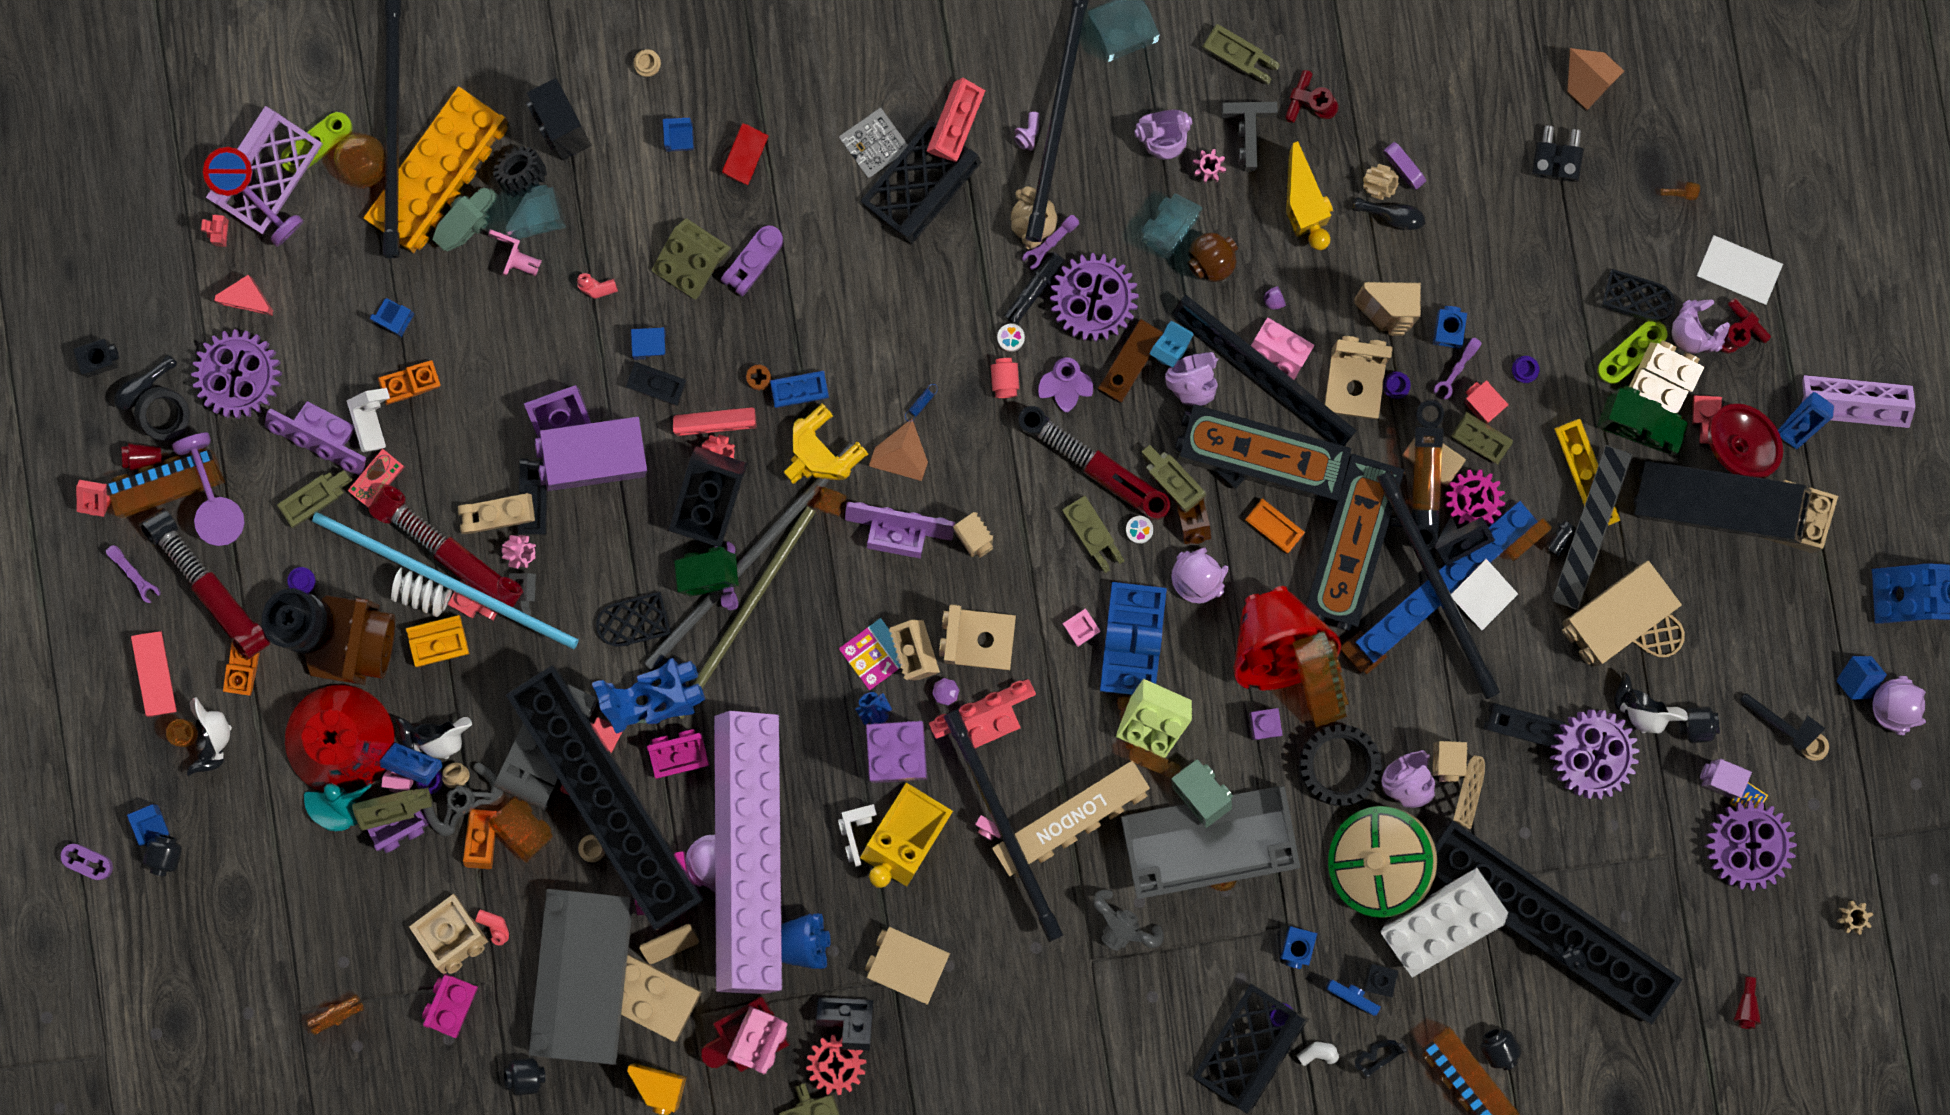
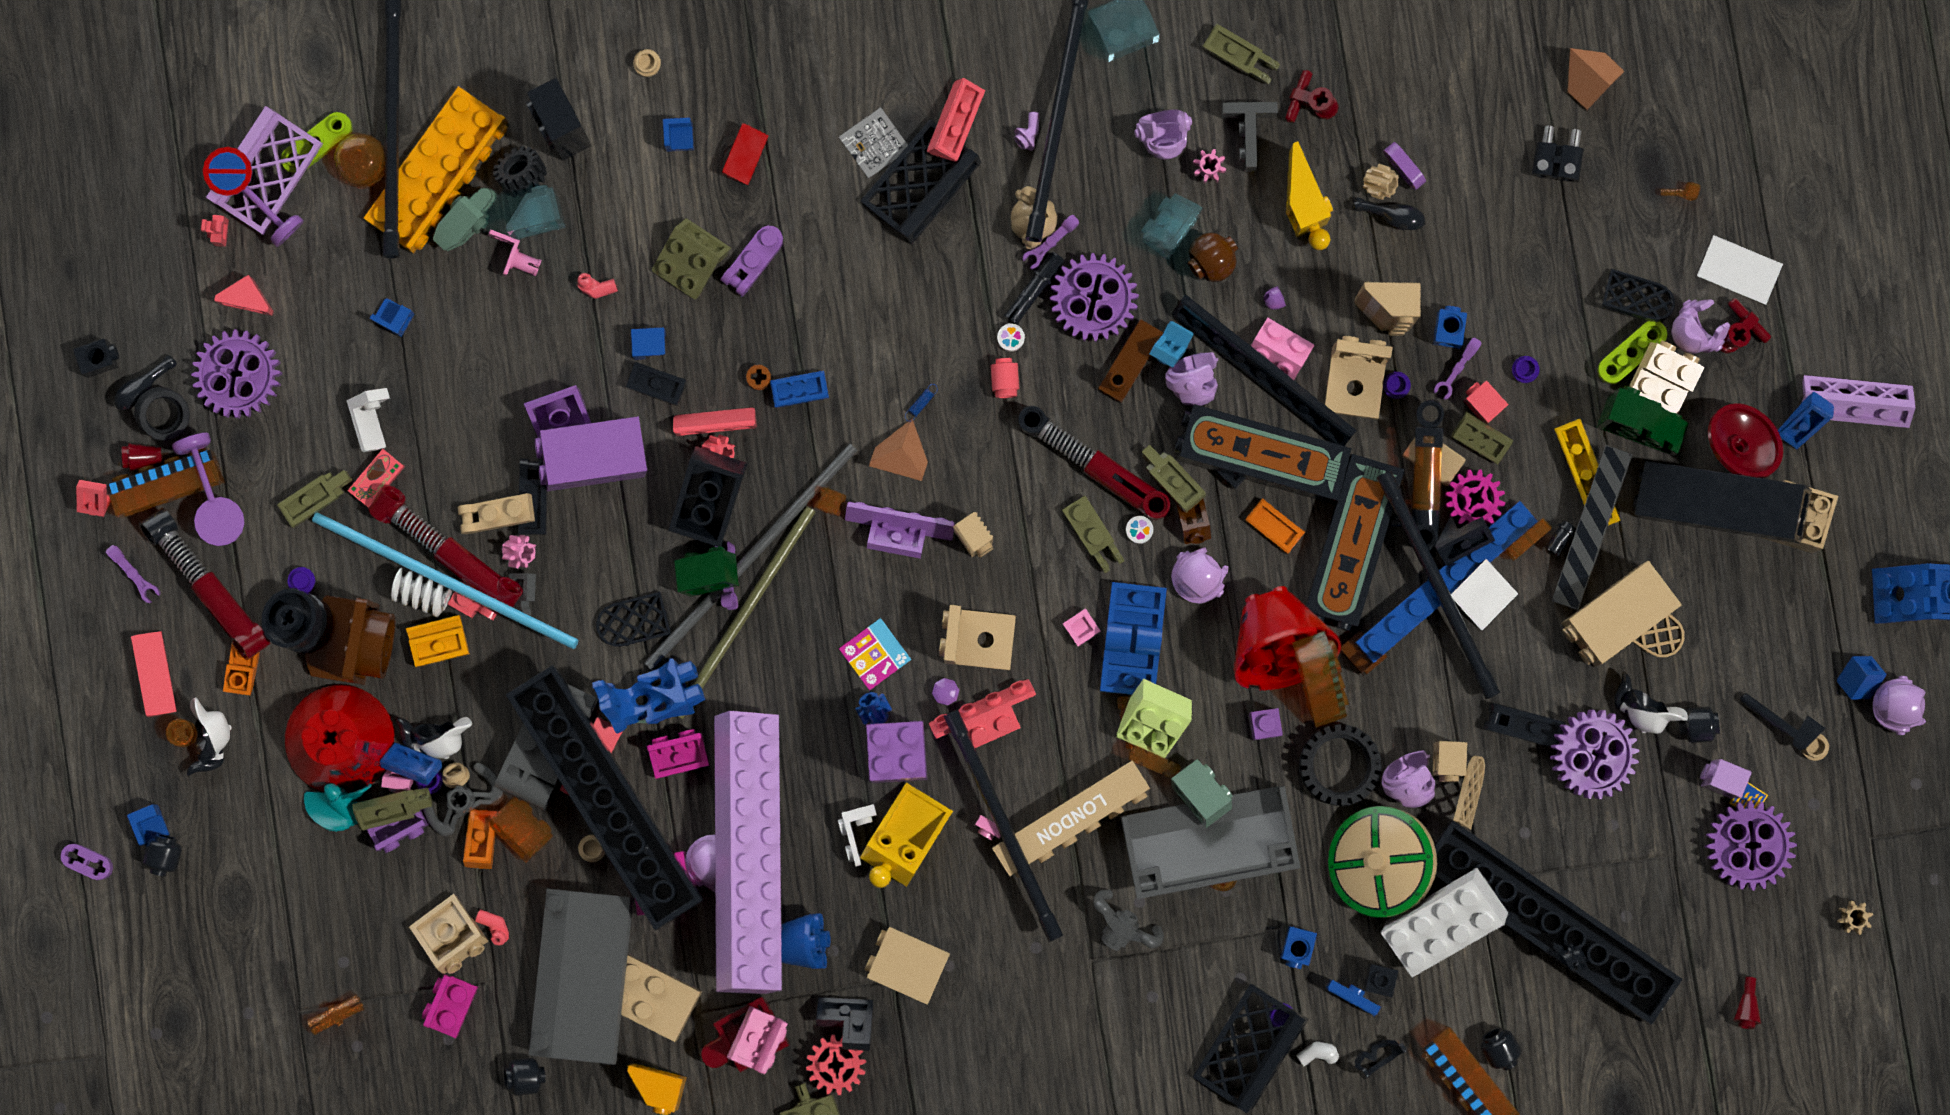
(319, 433): medium lavender bracket -> none
(410, 382): orange slope -> none
(669, 944): tan slope -> none
(813, 456): yellow connector -> none
(914, 650): tan brick -> none
(1063, 388): medium lavender plate -> none
(1702, 411): coral plate -> none

